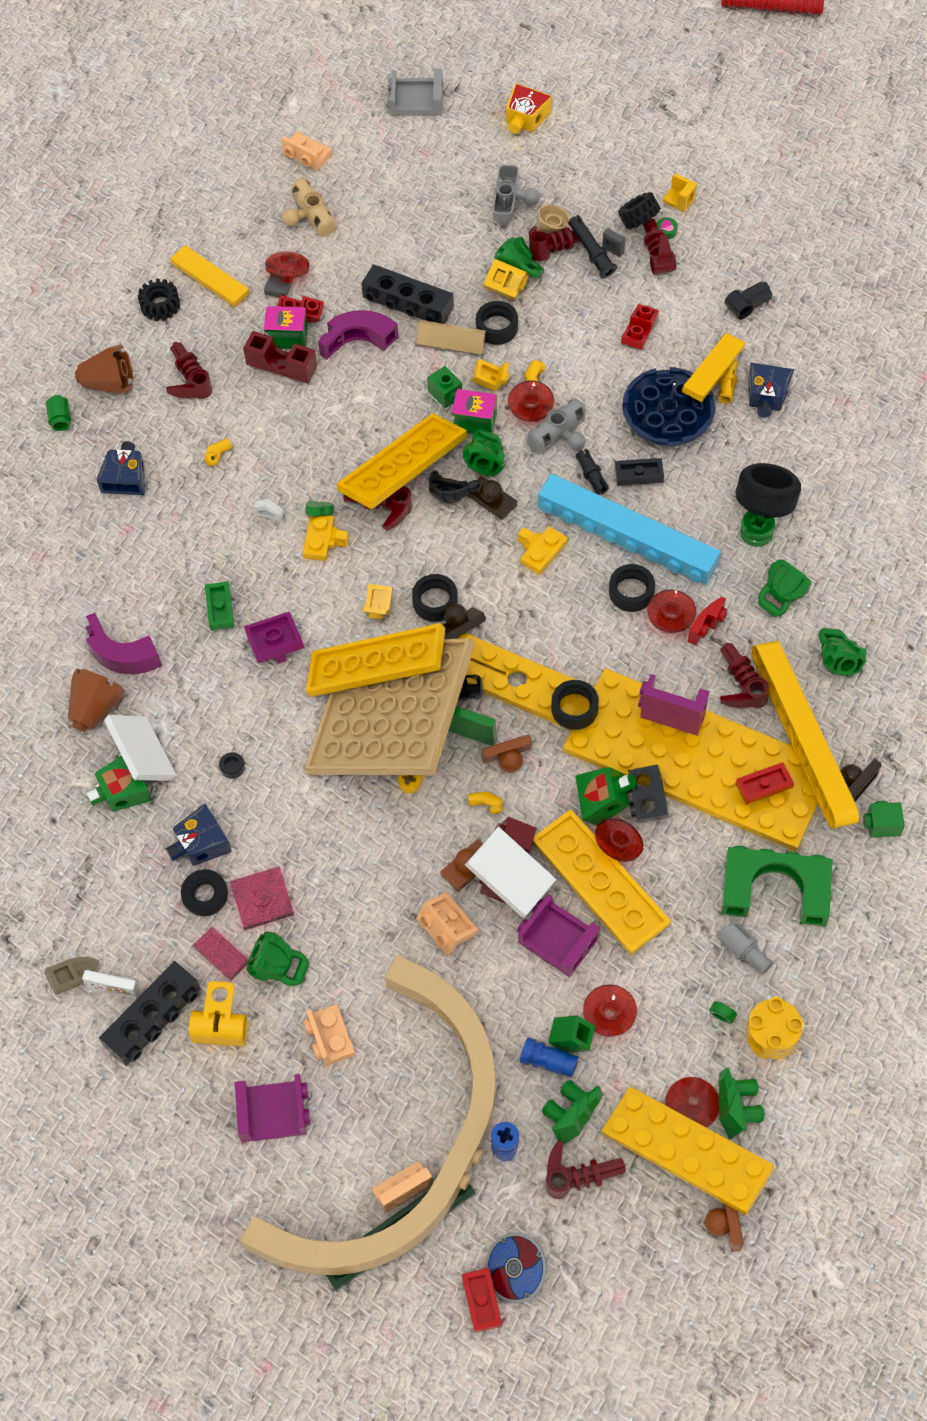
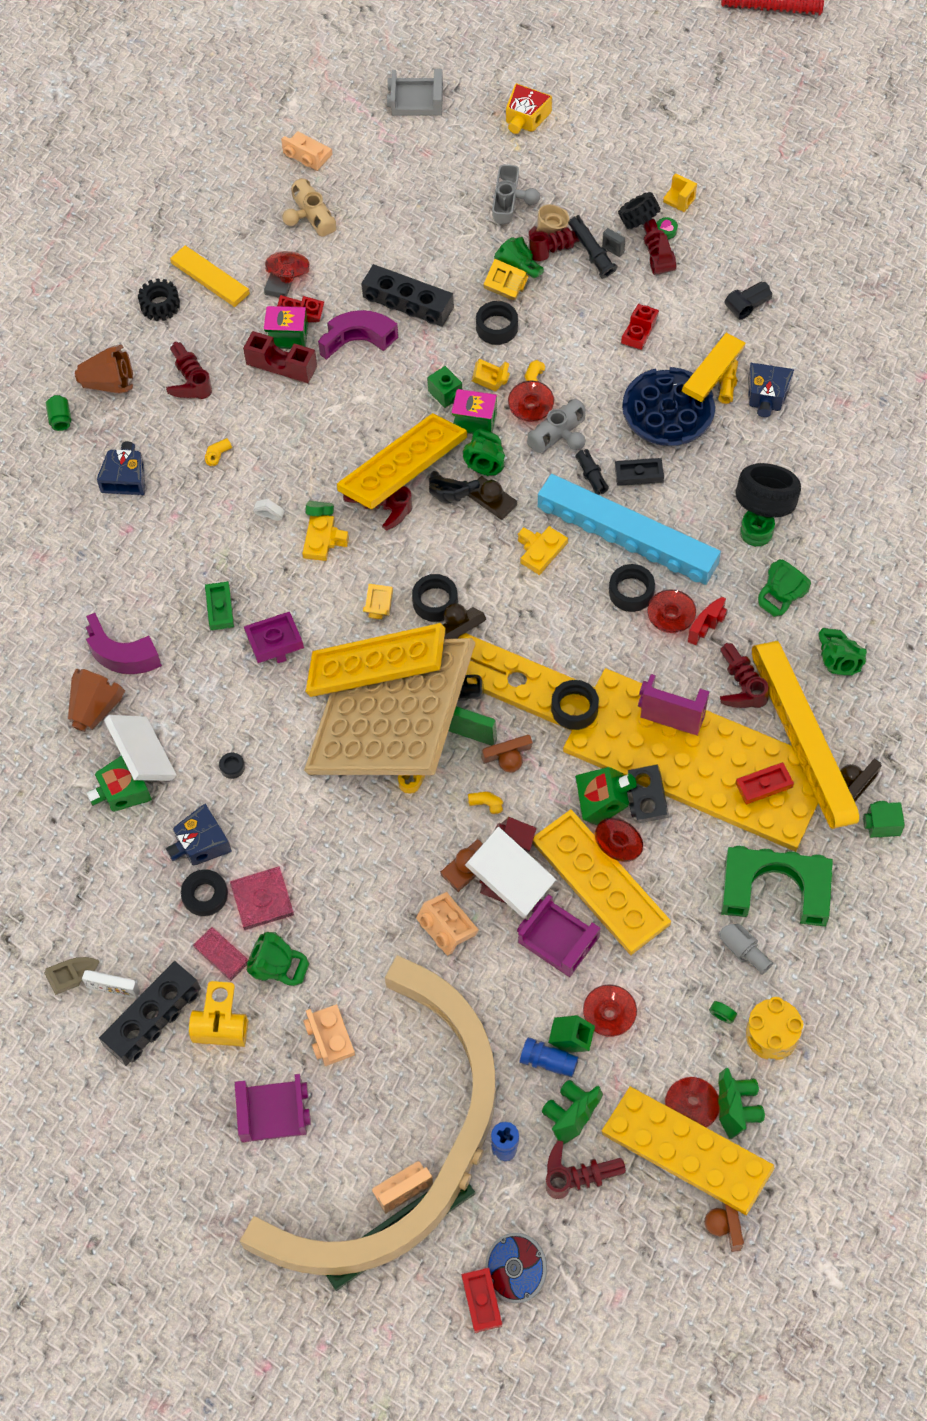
(450, 337): tan tile -> none

